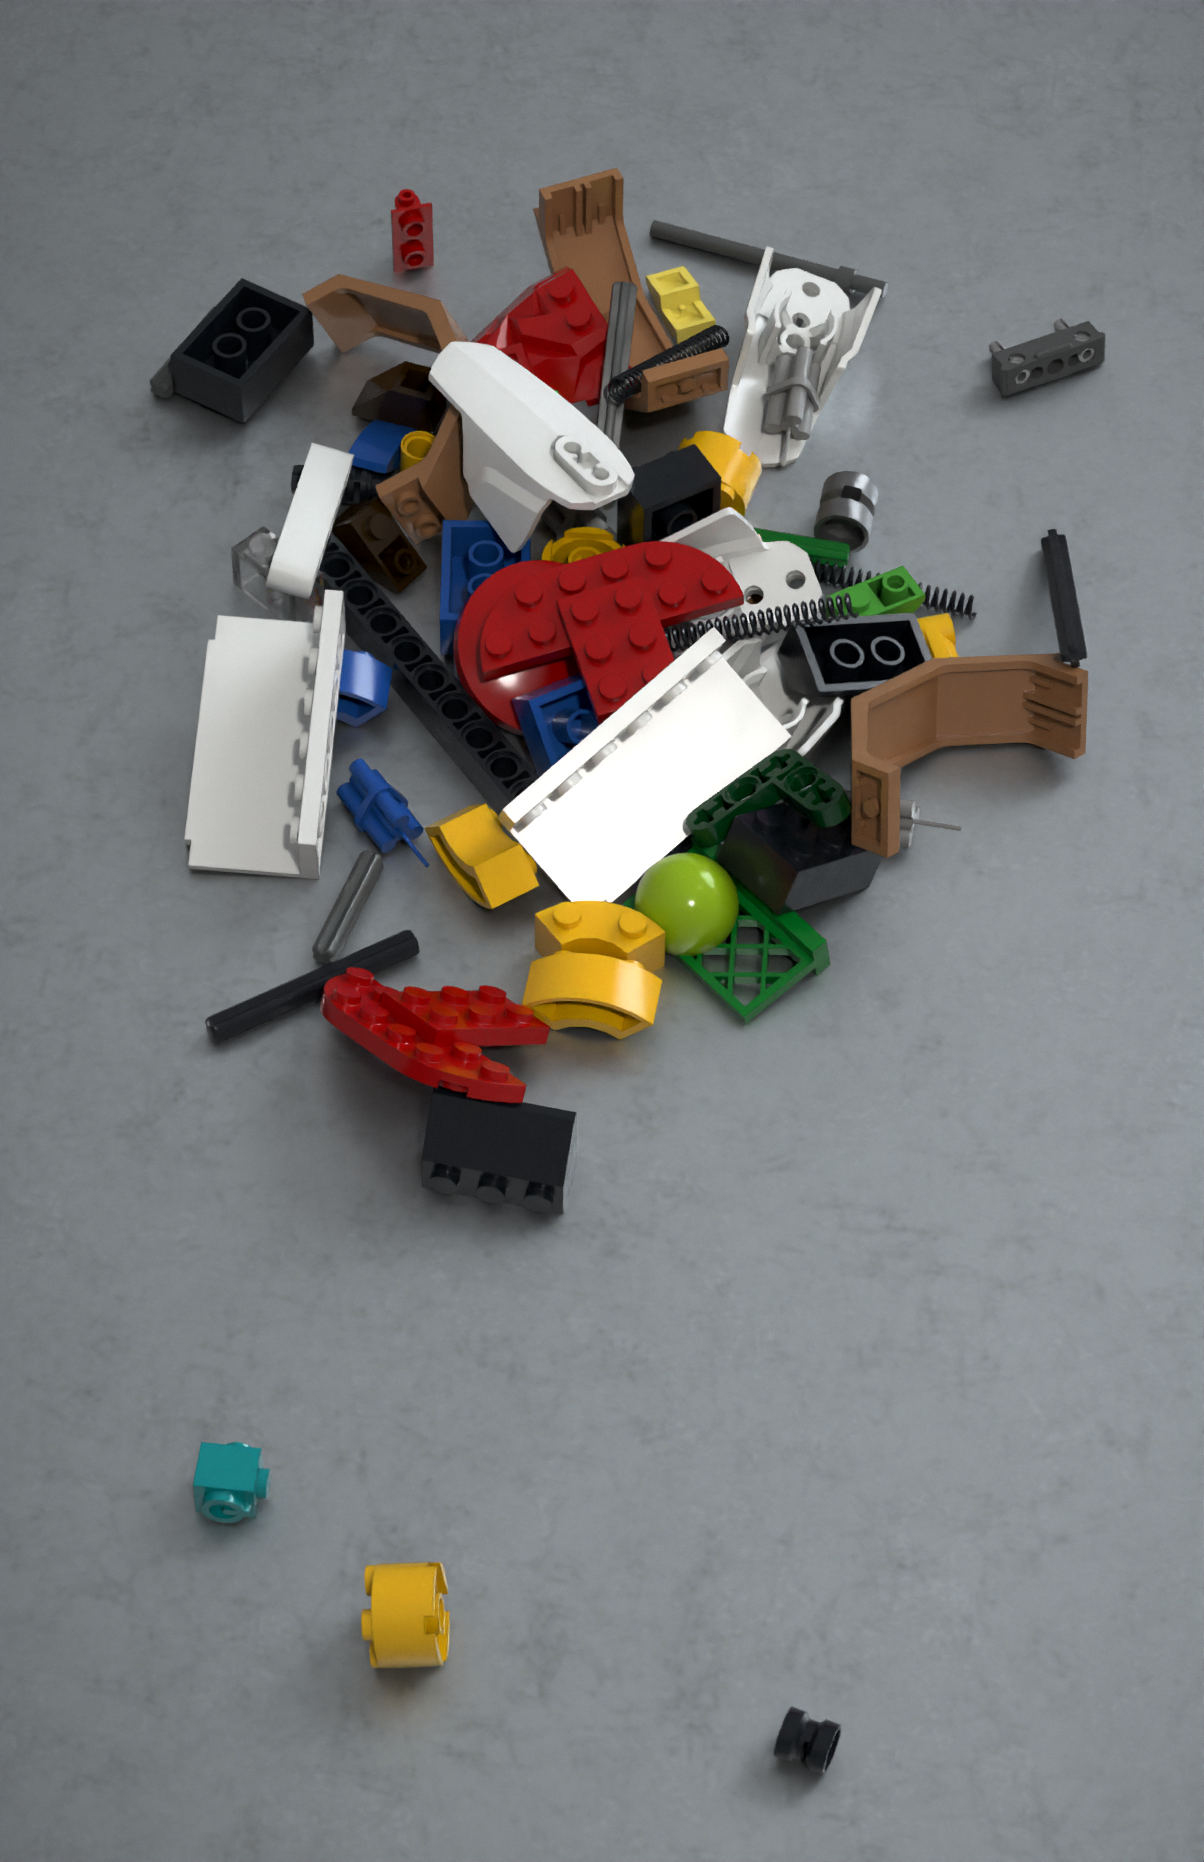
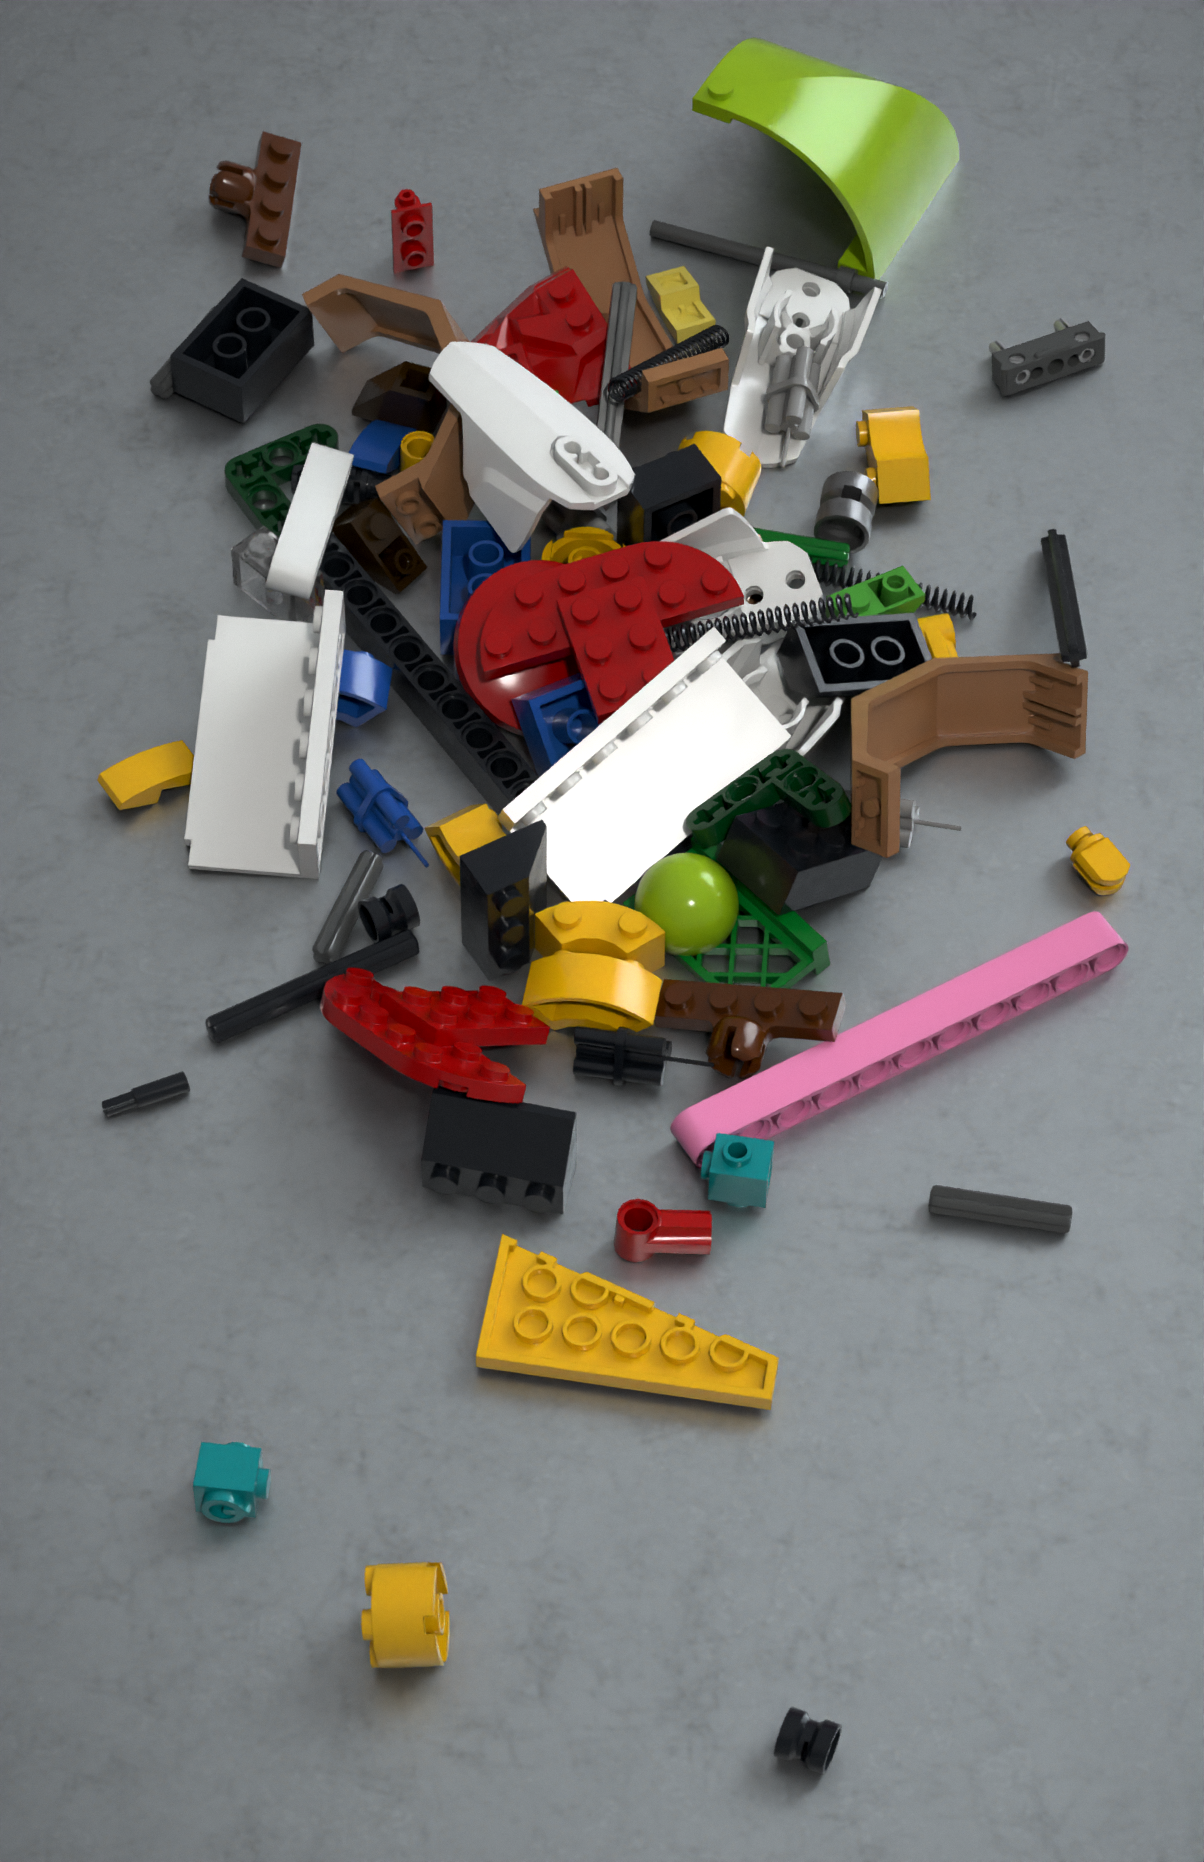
(143, 776): none -> yellow slope
(147, 1094): none -> black pin
(261, 196): none -> reddish brown plate
(265, 477): none -> dark green beam
(389, 913): none -> black wheel
(499, 899): none -> black slope
(597, 1333): none -> yellow wing
(624, 1056): none -> black piece
(660, 1231): none -> red piece
(739, 1170): none -> teal brick
(747, 1018): none -> reddish brown plate
(863, 136): none -> lime panel
(895, 453): none -> yellow brick
(904, 1036): none -> bright pink beam
(1000, 1209): none -> dark grey axle
(1097, 861): none -> yellow arm

